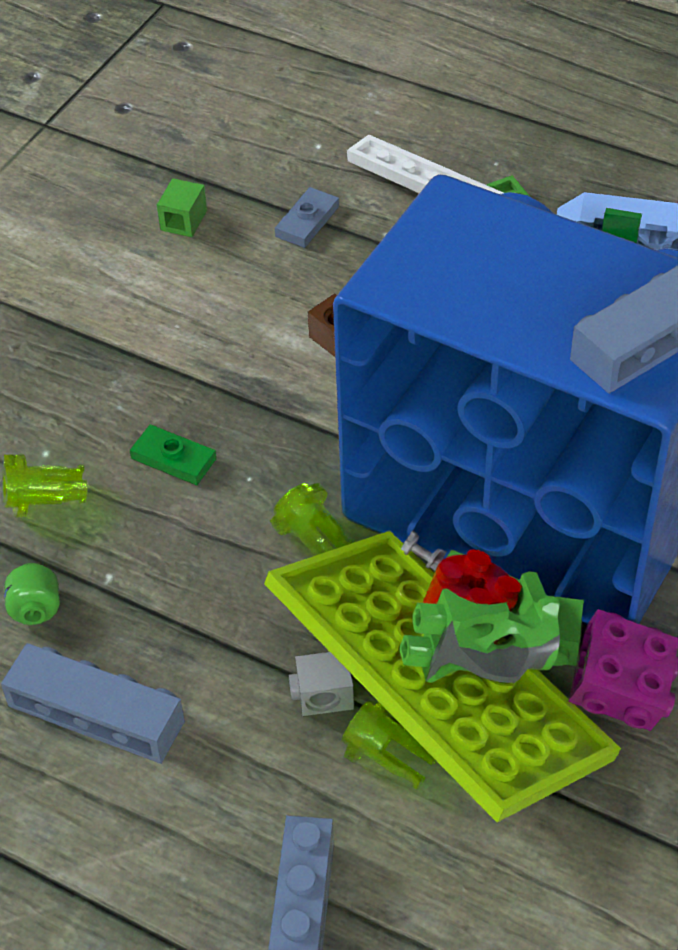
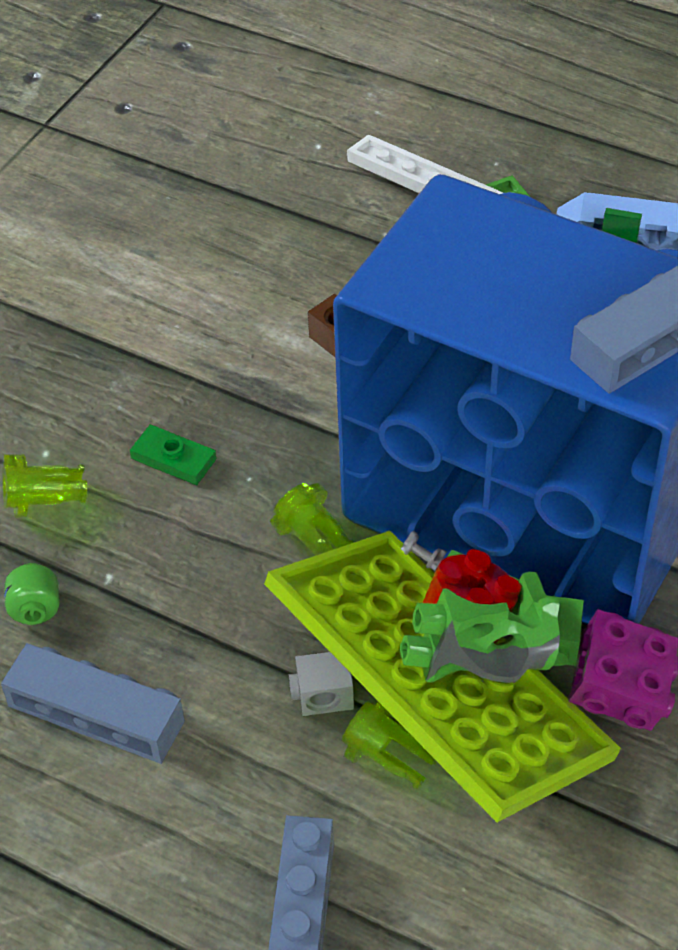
(182, 207): bright green brick -> none
(307, 217): sand blue plate -> none

